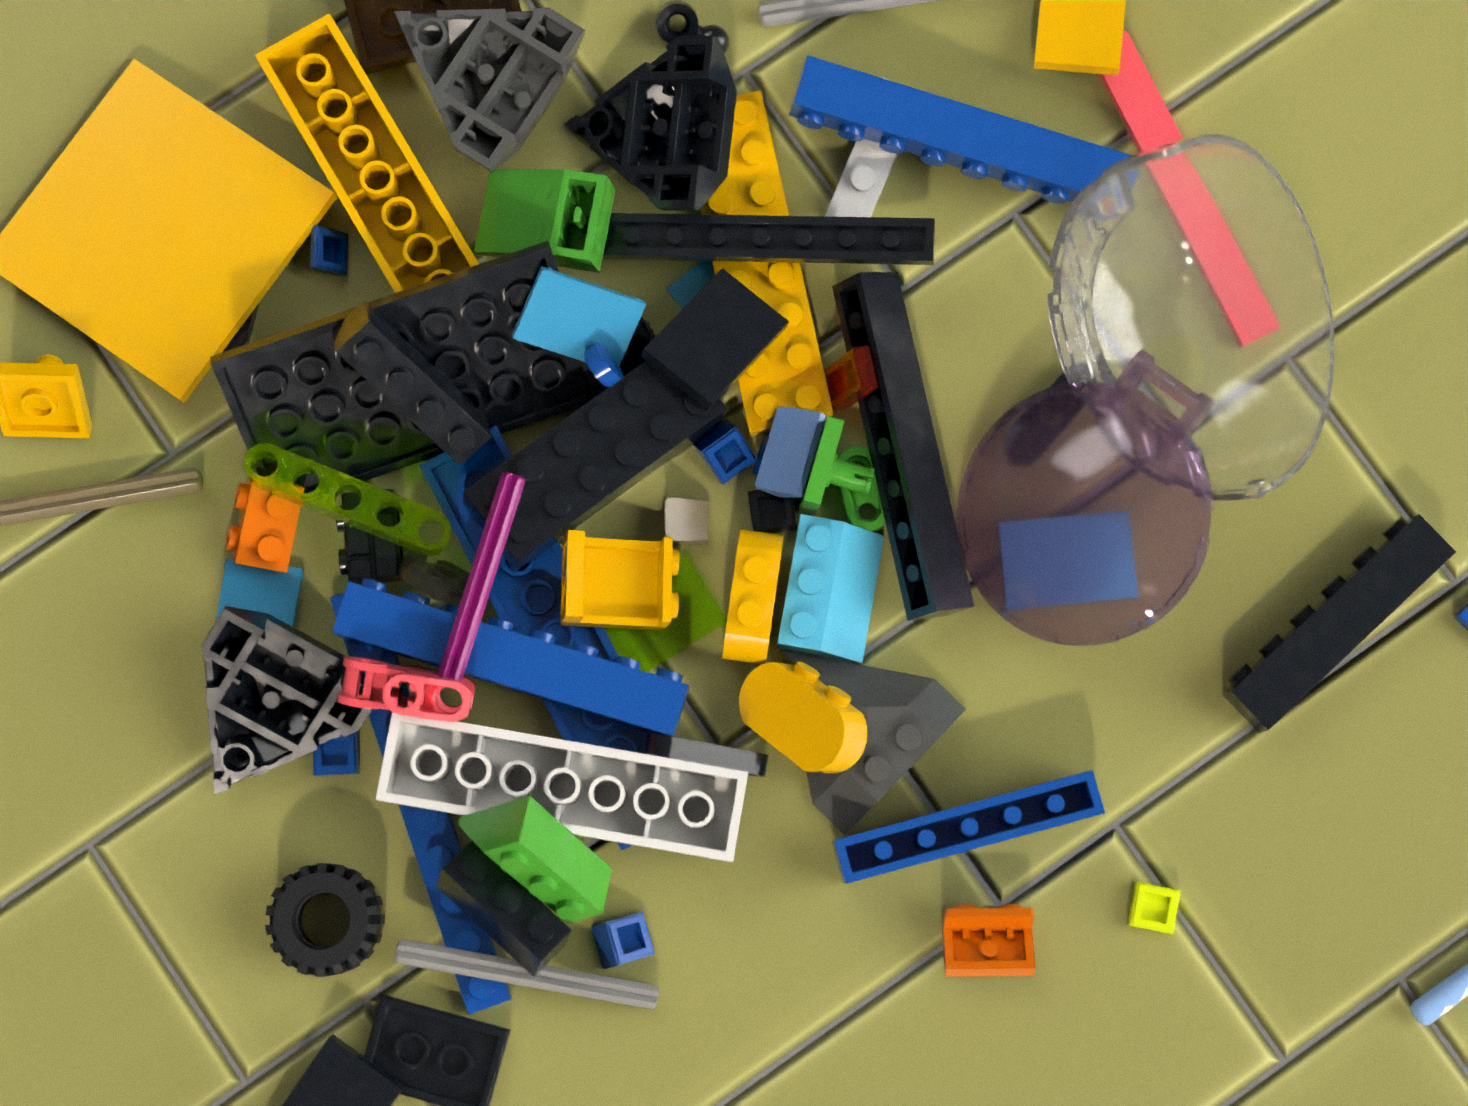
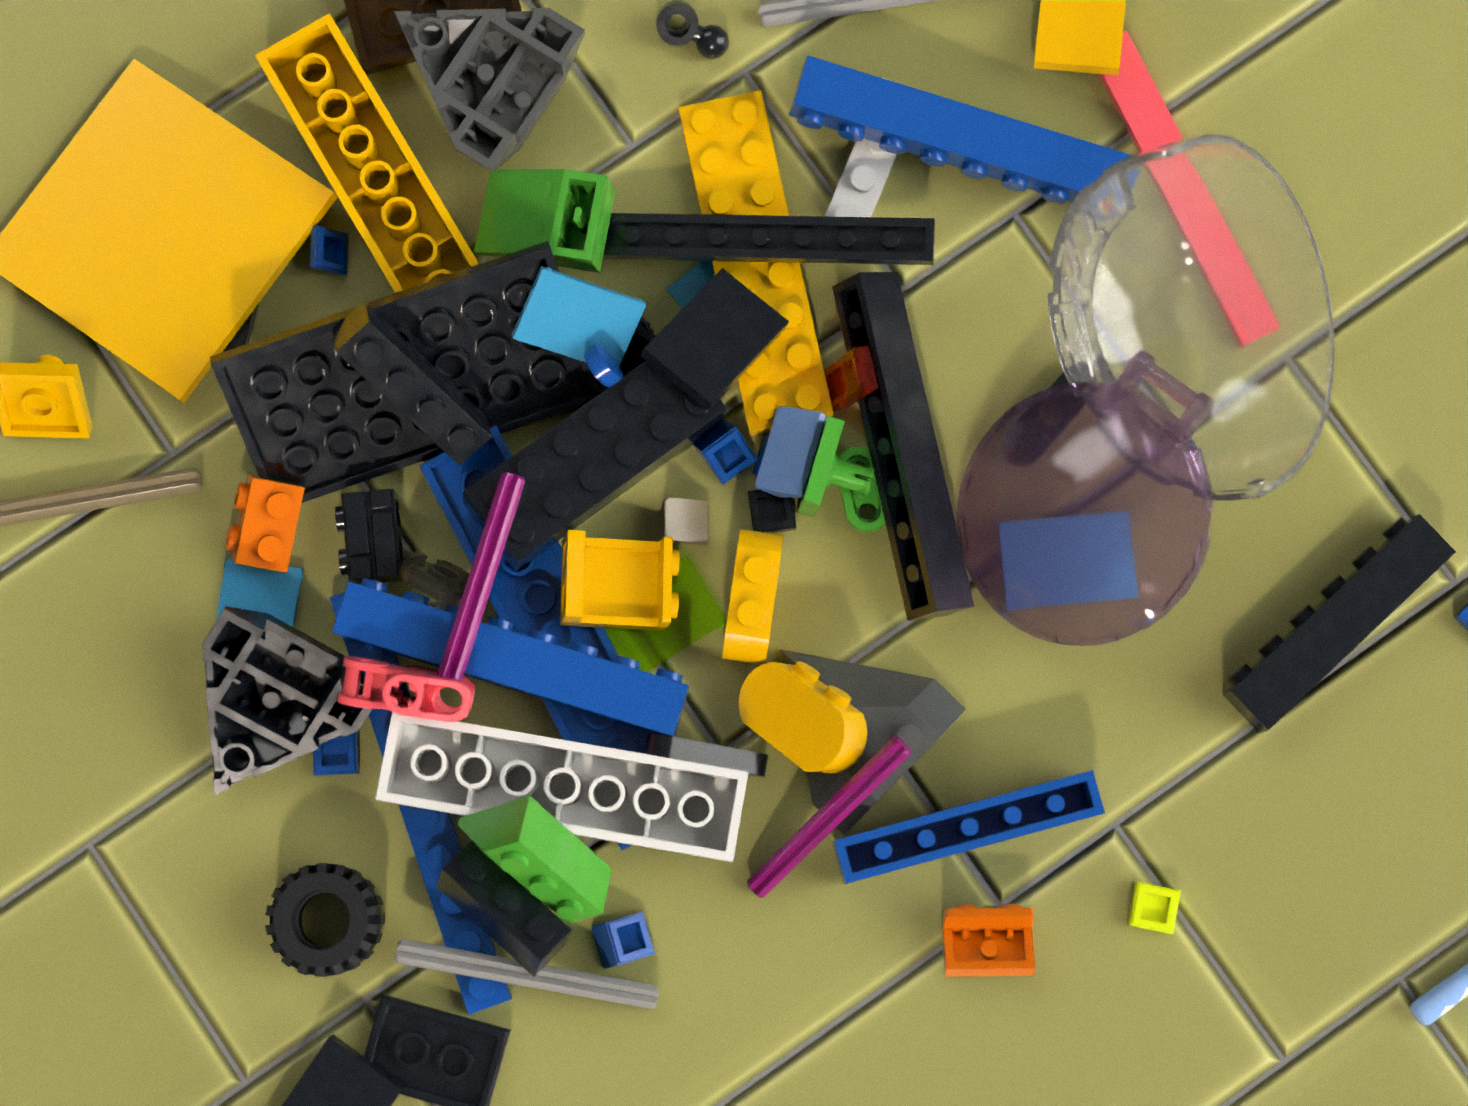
(333, 483): clear neon green beam -> none
(668, 124): black wedge -> none
(829, 816): none -> magenta axle
(830, 589): medium azure slope -> none

